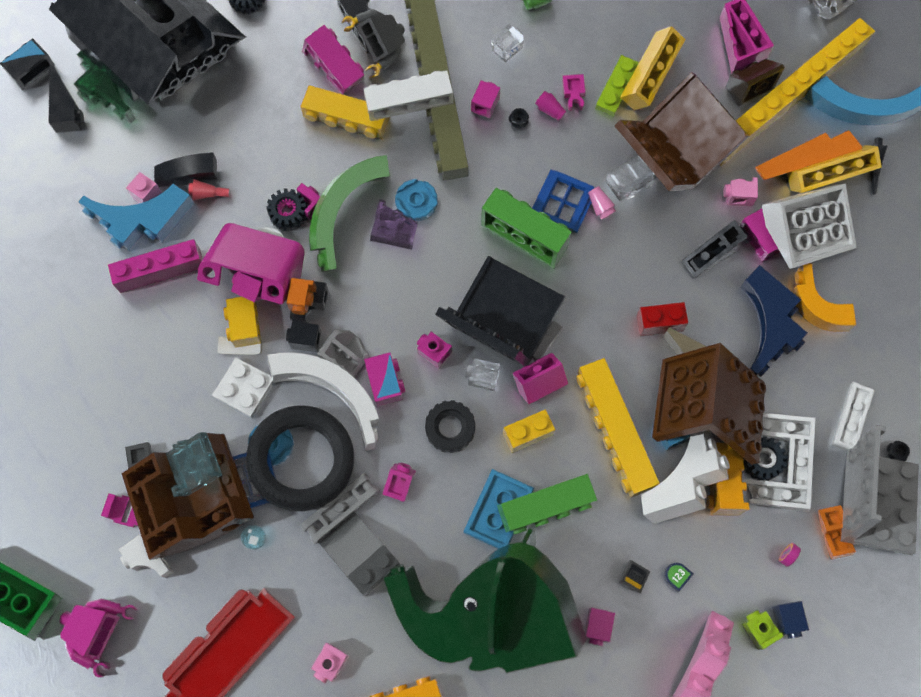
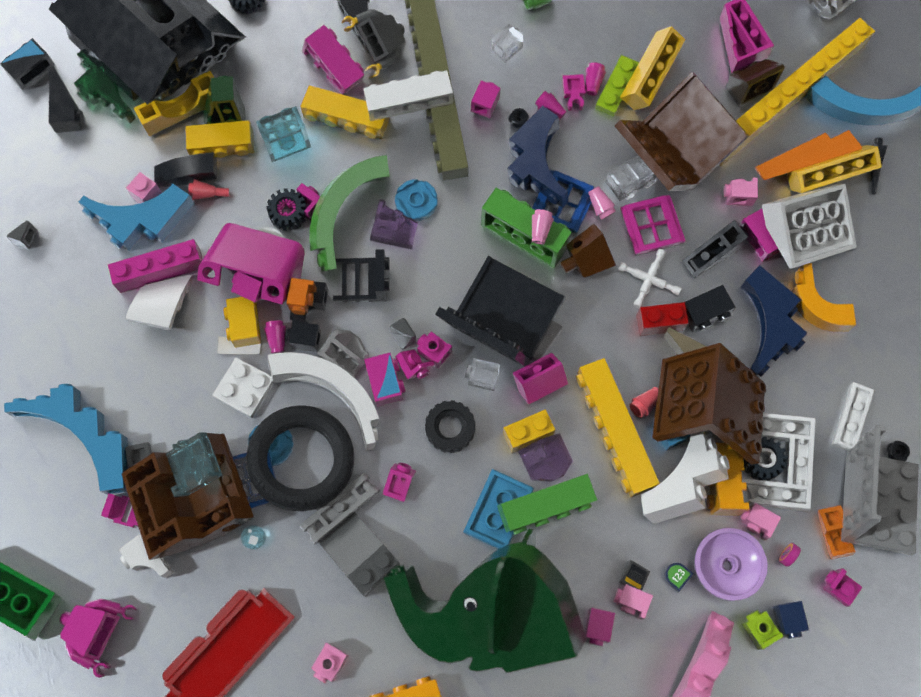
(23, 235): none -> dark grey slope
(88, 425): none -> dark azure arch
(159, 302): none -> white slope
(163, 114): none -> yellow arch
(220, 138): none -> yellow brick
(223, 102): none -> dark green wedge
(275, 335): none -> dark pink cone
(283, 134): none -> clear light blue brick
(377, 280): none -> black plate
(403, 333): none -> dark grey slope
(412, 364): none -> dark pink bracket
(531, 148): none -> dark blue arch
(541, 225): none -> bright pink cone
(546, 459): none -> clear purple slope
(588, 253): none -> reddish brown torso
(594, 76): none -> dark pink cone
(633, 601): none -> bright pink brick
(644, 403): none -> coral cone
(649, 278): none -> white piece
(652, 224): none -> dark pink piece
(709, 308): none -> black brick
(746, 561): none -> lavender dish
(760, 520): none -> bright pink brick
(842, 586): none -> dark pink bracket

